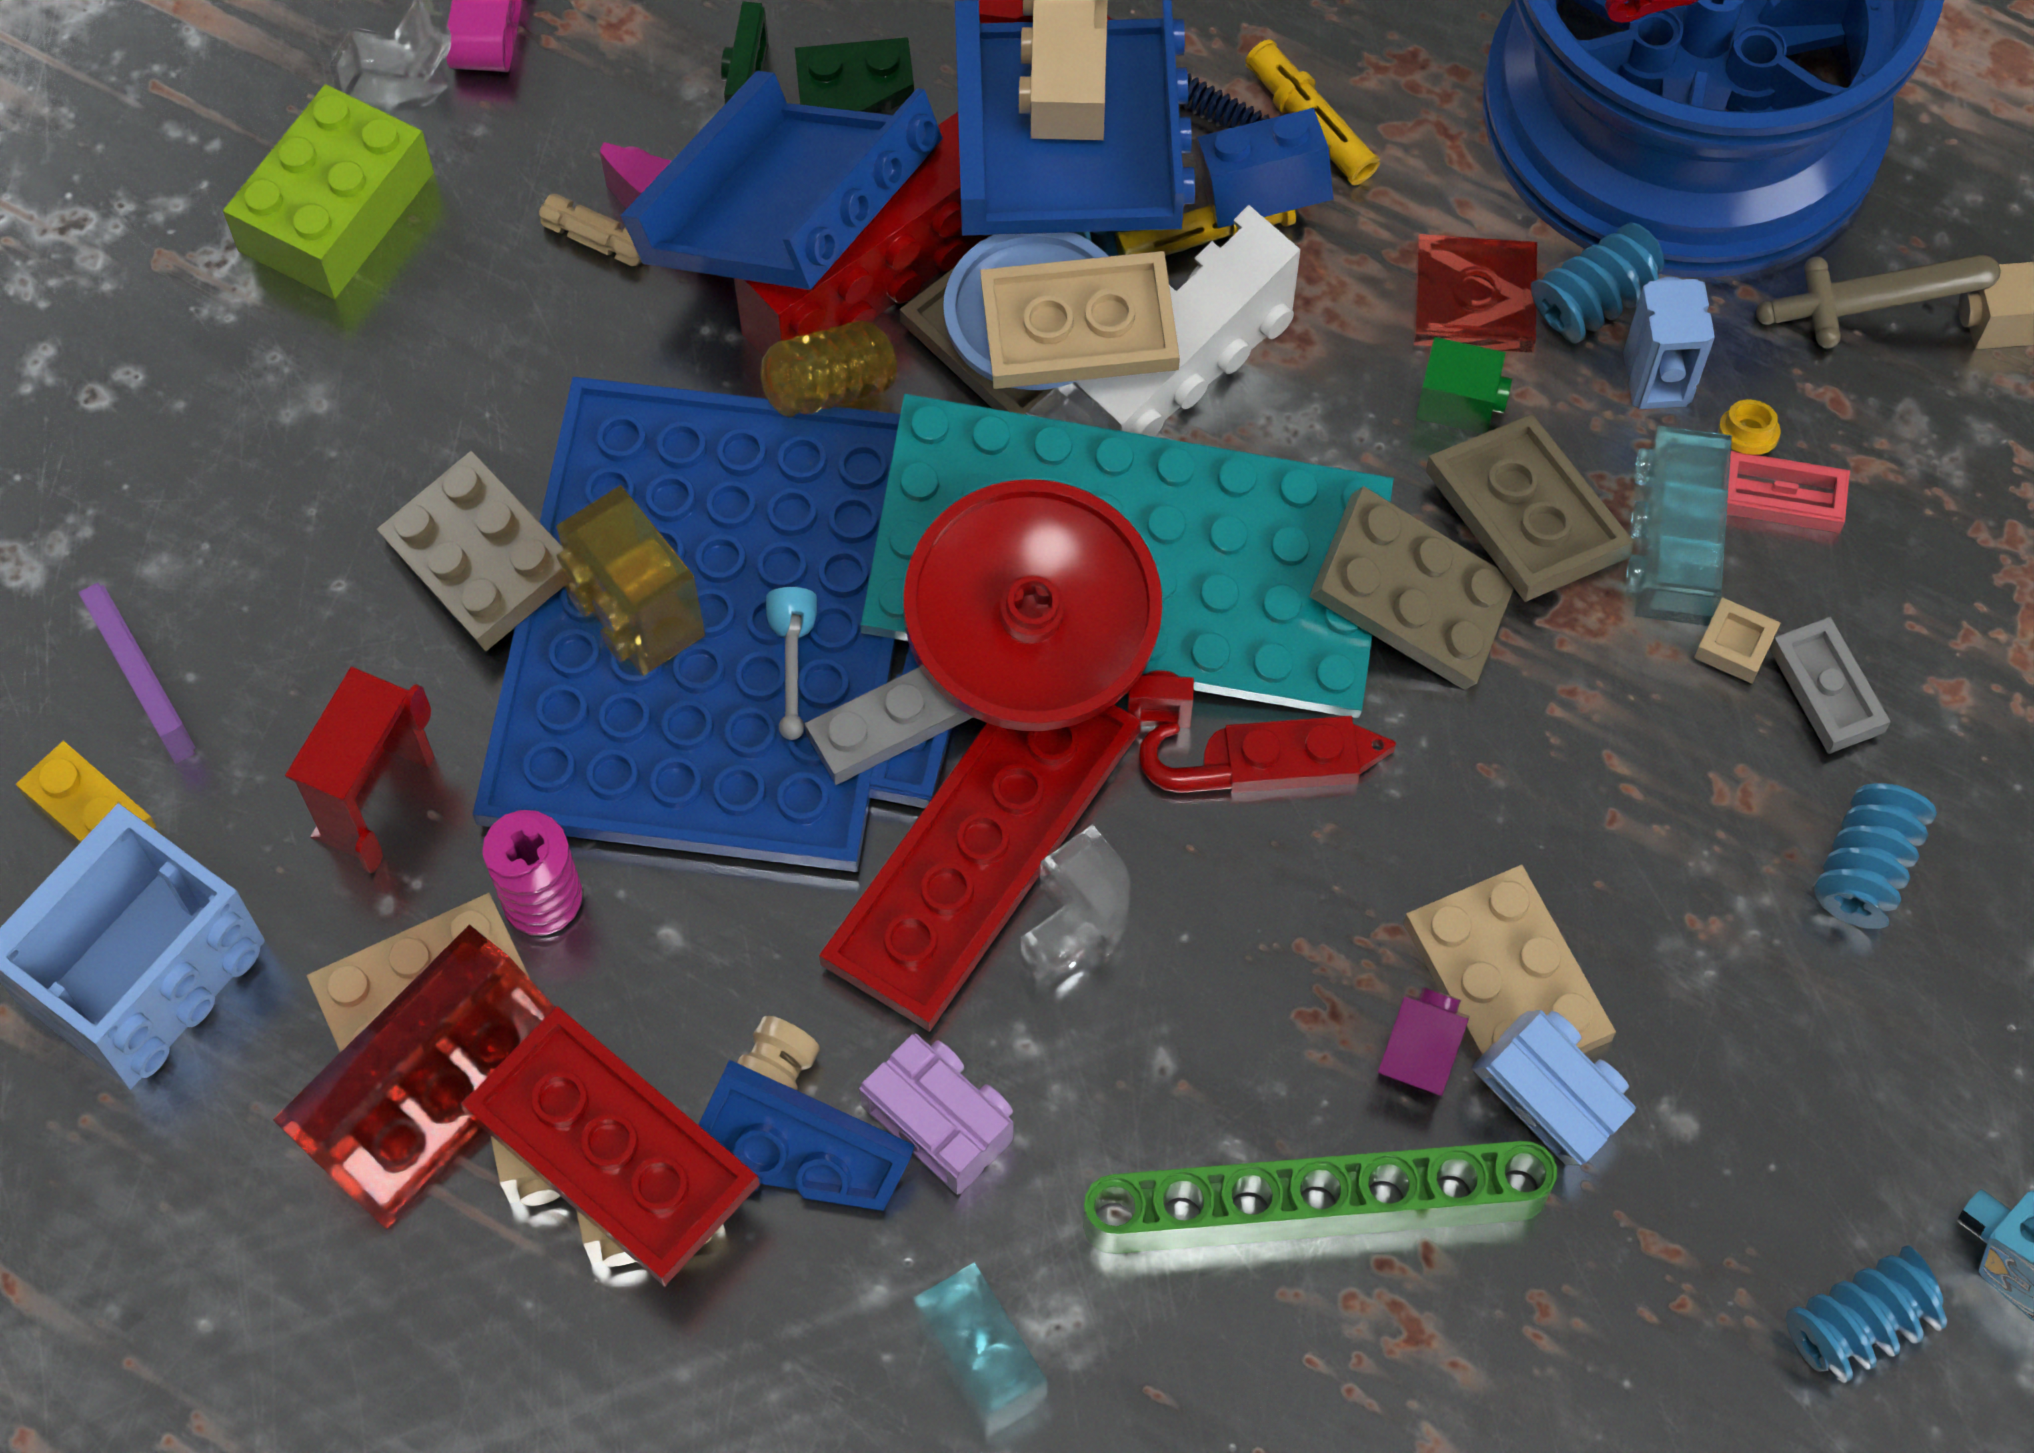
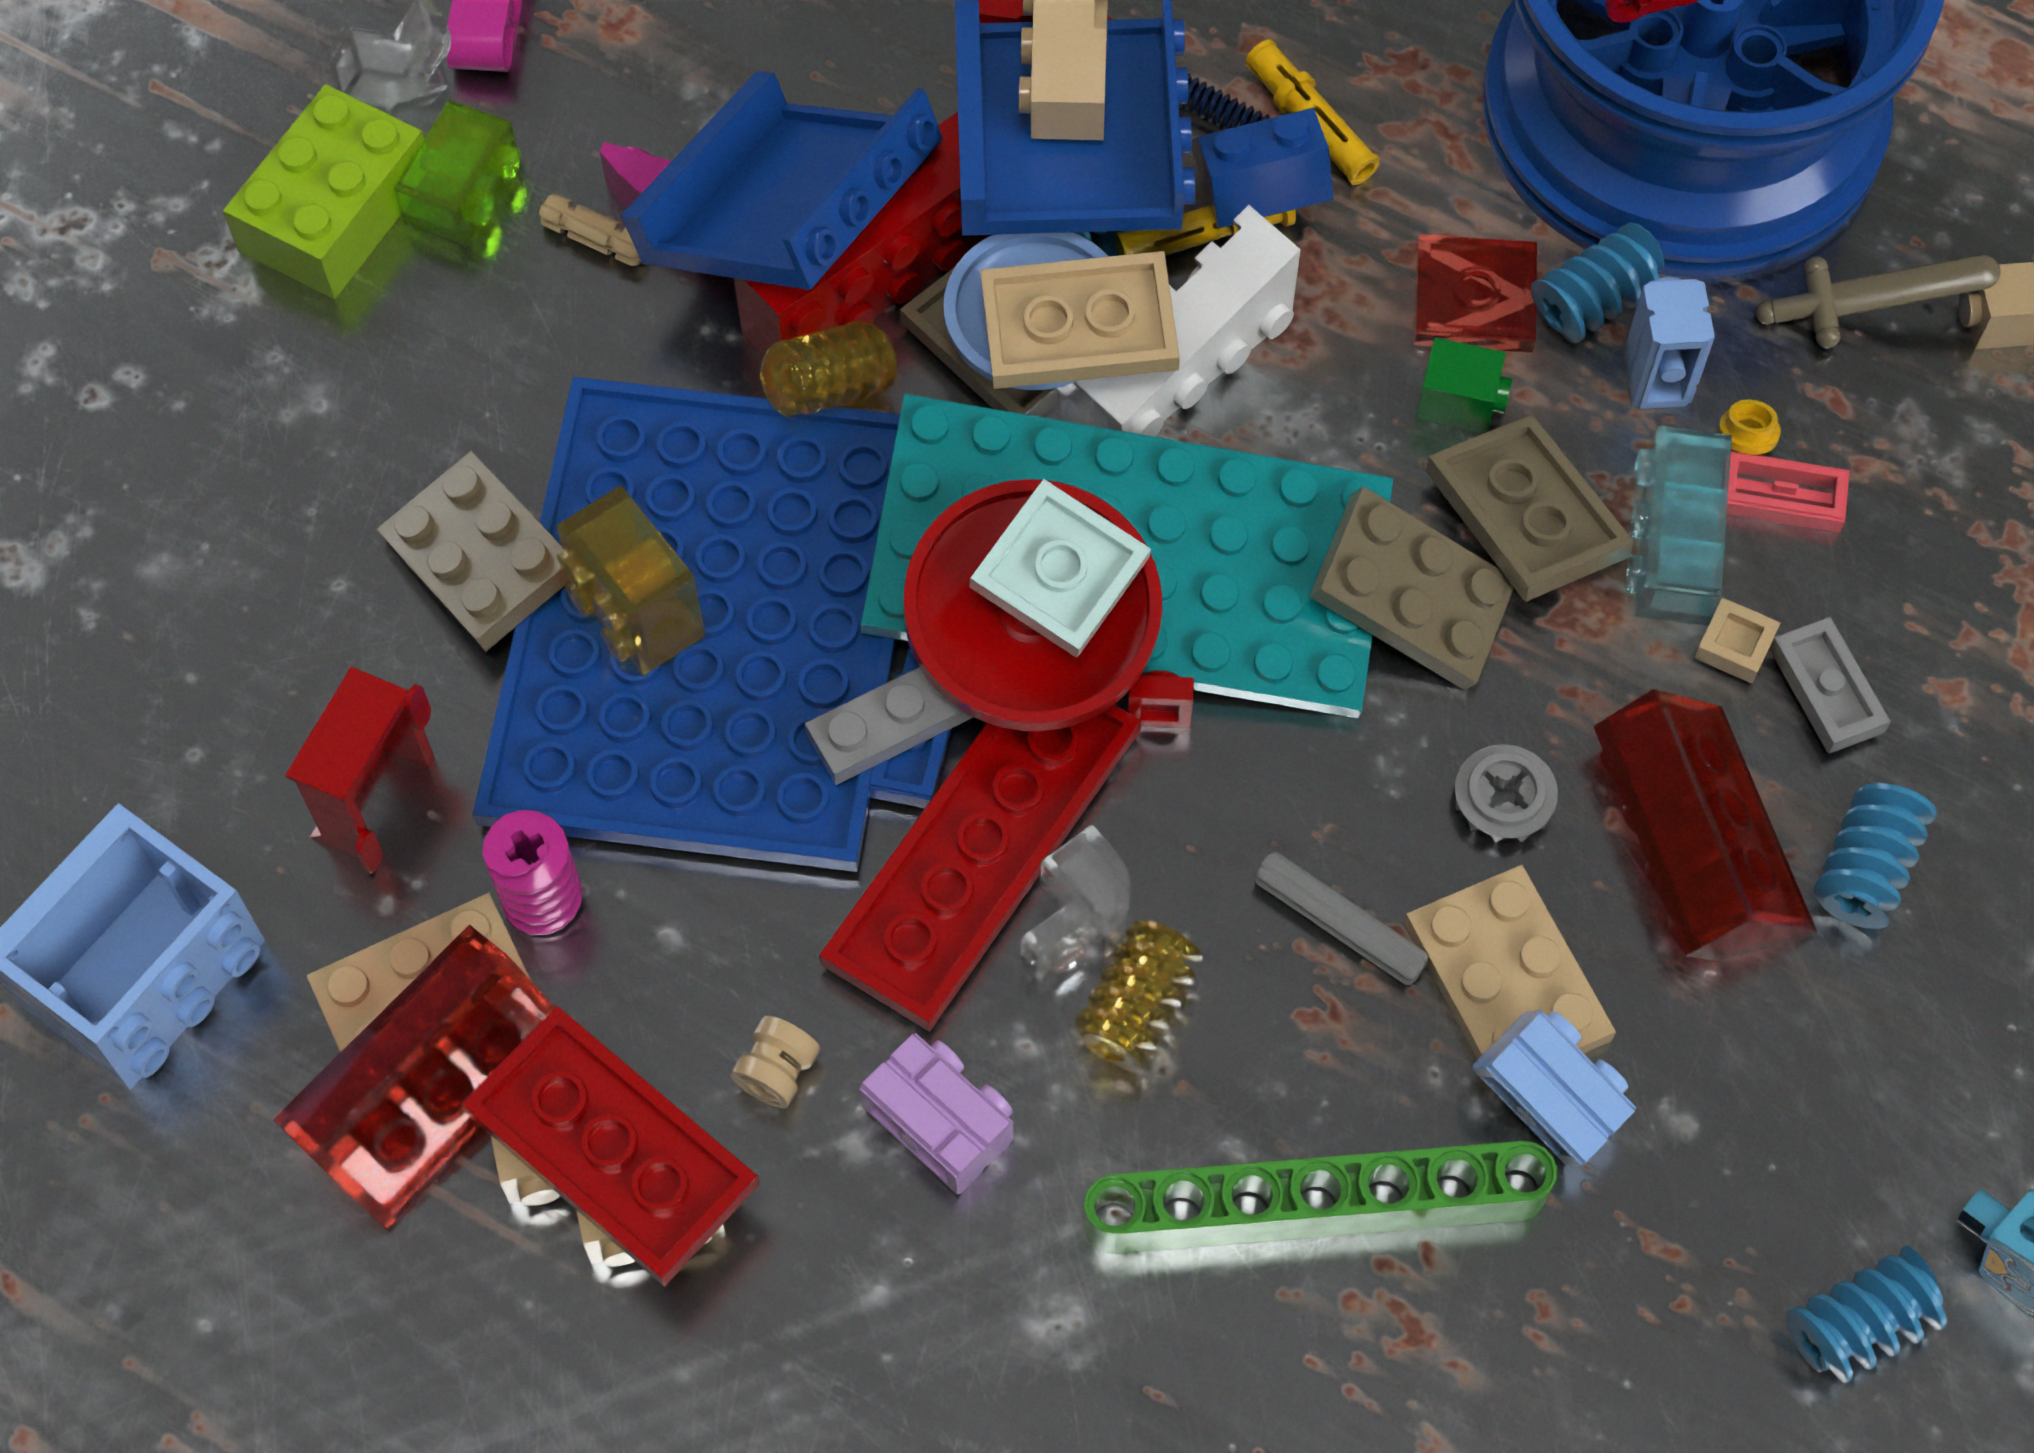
(74, 792): yellow plate -> none
(138, 672): medium lavender tile -> none
(458, 172): none -> clear neon green brick
(748, 50): dark green plate -> none
(791, 615): hinge -> none
(803, 1141): blue wing -> none
(855, 75): dark green wing -> none
(981, 1349): clear light blue brick -> none
(1060, 568): none -> light aqua plate
(1134, 991): none -> clear yellow piece
(1270, 756): red plate -> none
(1341, 918): none -> light grey axle
(1425, 1040): magenta brick -> none
(1500, 767): none -> light grey gear
(1702, 827): none -> clear red slope

